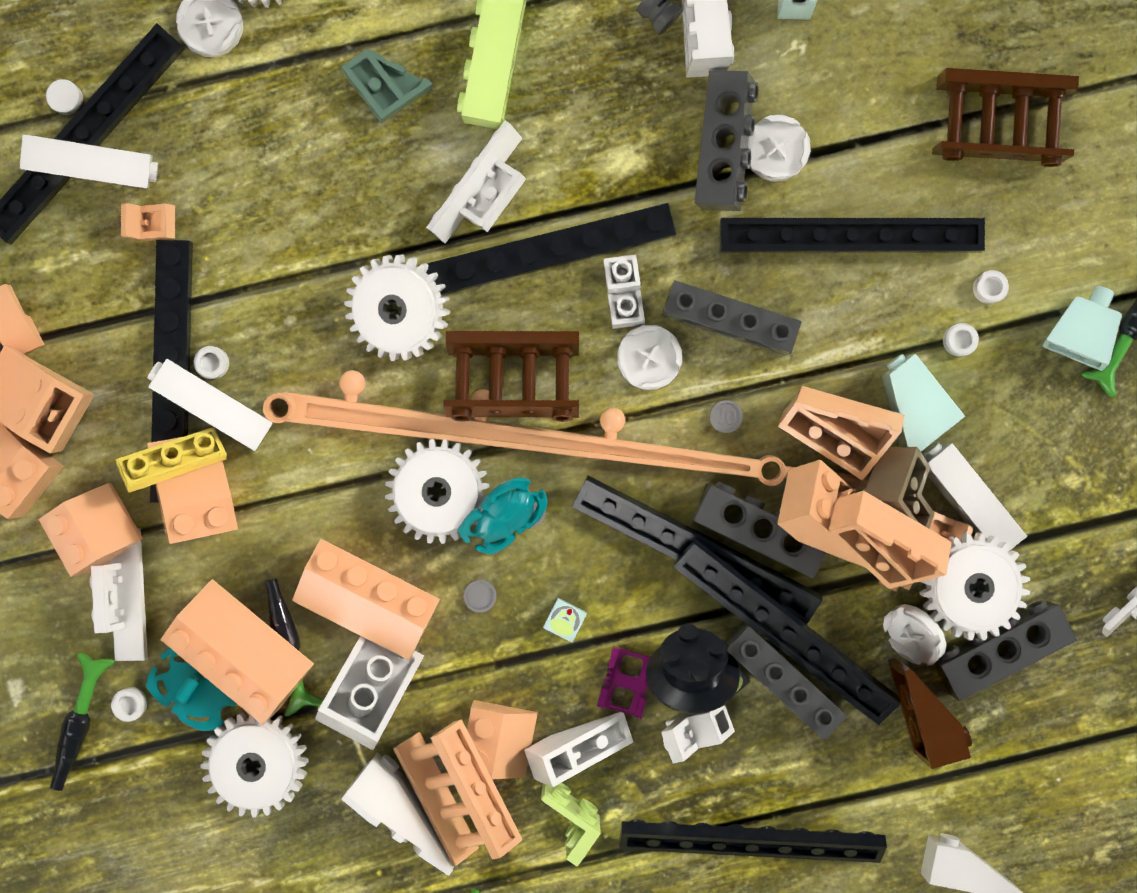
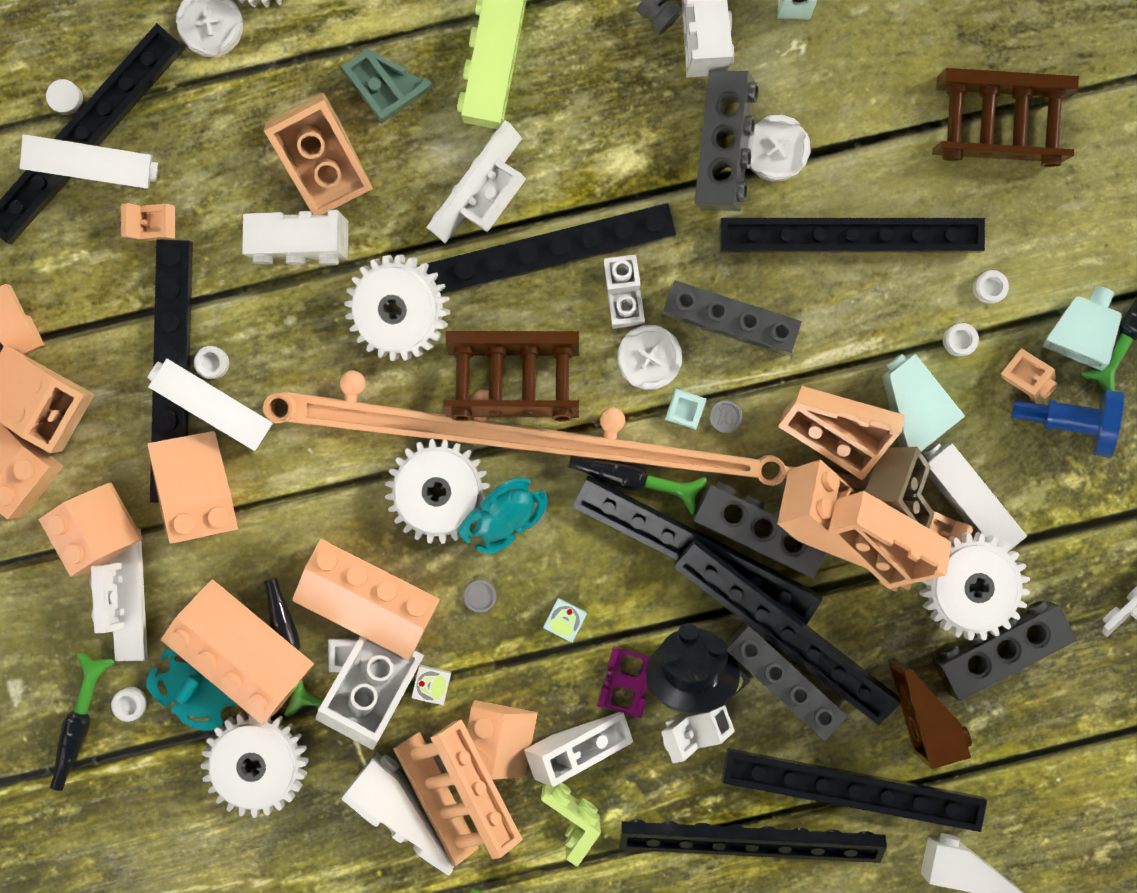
(154, 466): light yellow tile -> none
(295, 237): none -> white wedge
(318, 155): none -> light nougat slope
(339, 651): none -> white tile
(431, 684): none -> tile
(636, 478): none -> black piece
(685, 409): none -> light aqua tile
(854, 790): none -> black plate
(914, 634): white tile -> none
(1030, 376): none -> light nougat bracket
(1101, 422): none -> blue piece

